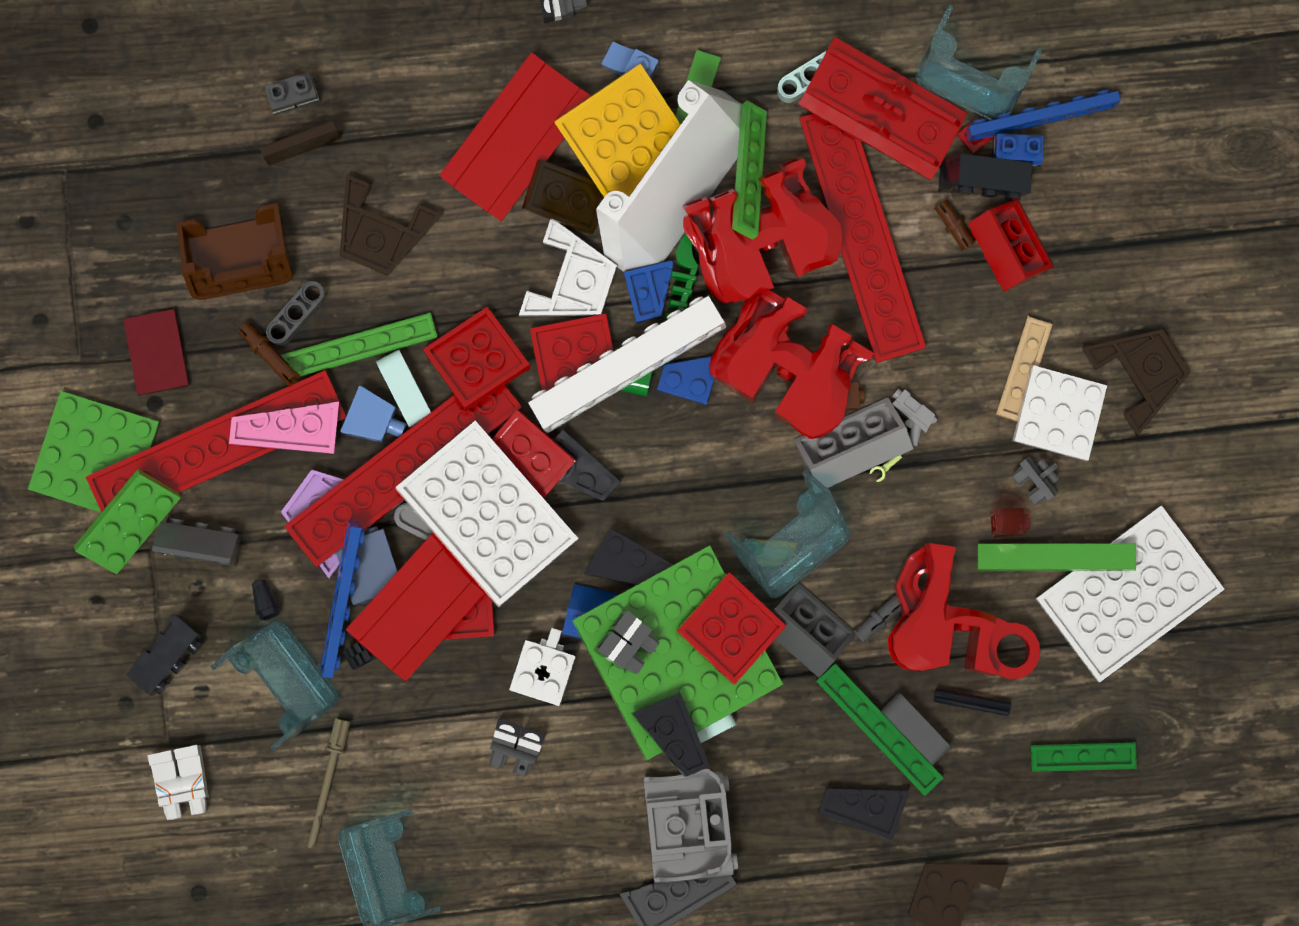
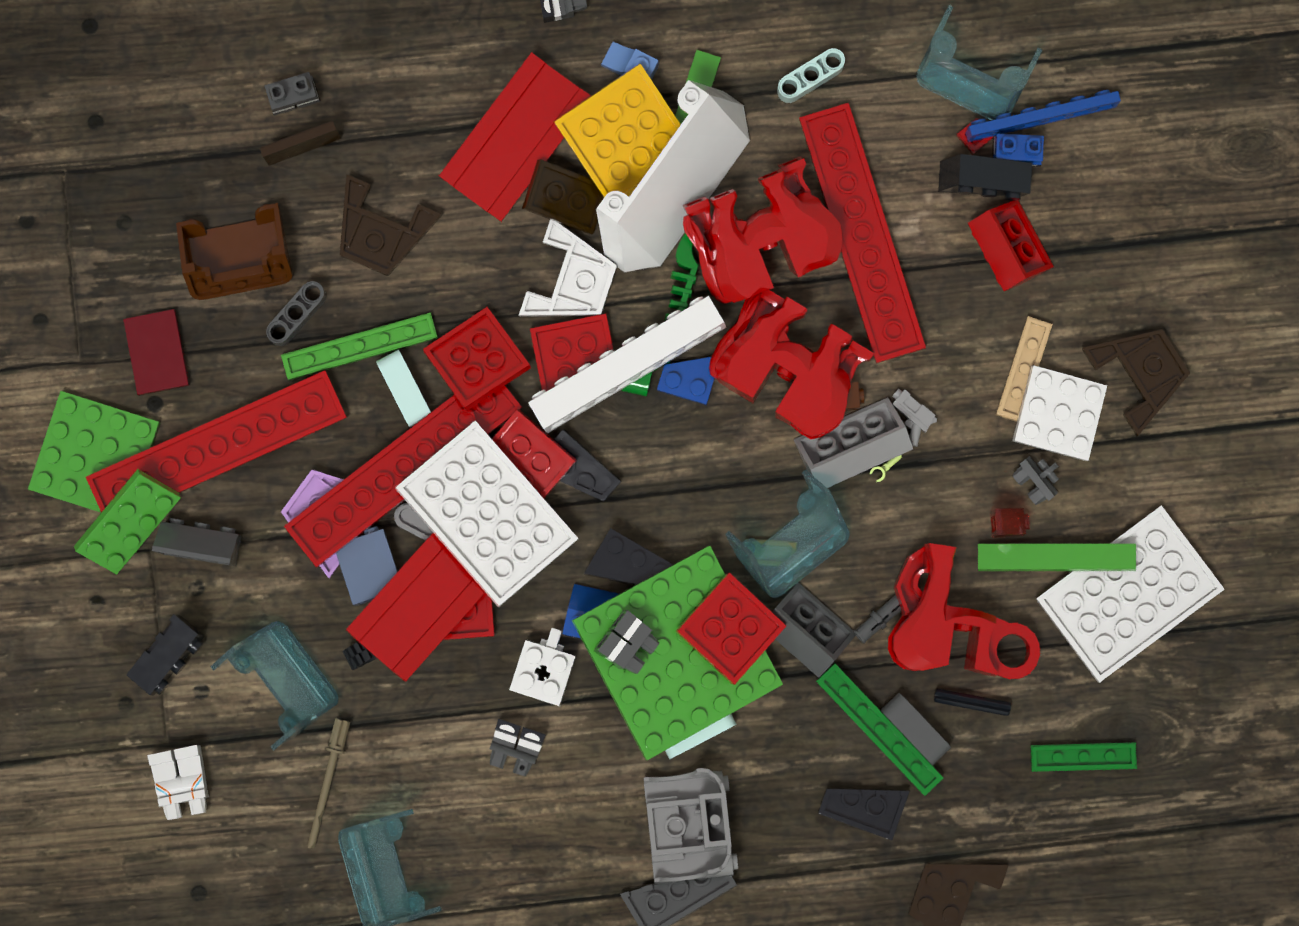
(261, 346): reddish brown pin -> none
(264, 601): black cone -> none
(290, 429): bright pink wing -> none
(340, 610): blue plate -> none
(371, 418): medium blue torso -> none
(648, 290): blue wing -> none
(674, 733): black wing -> none
(749, 169): bright green tile -> none
(882, 108): red hinge -> none
(954, 225): reddish brown pin -> none

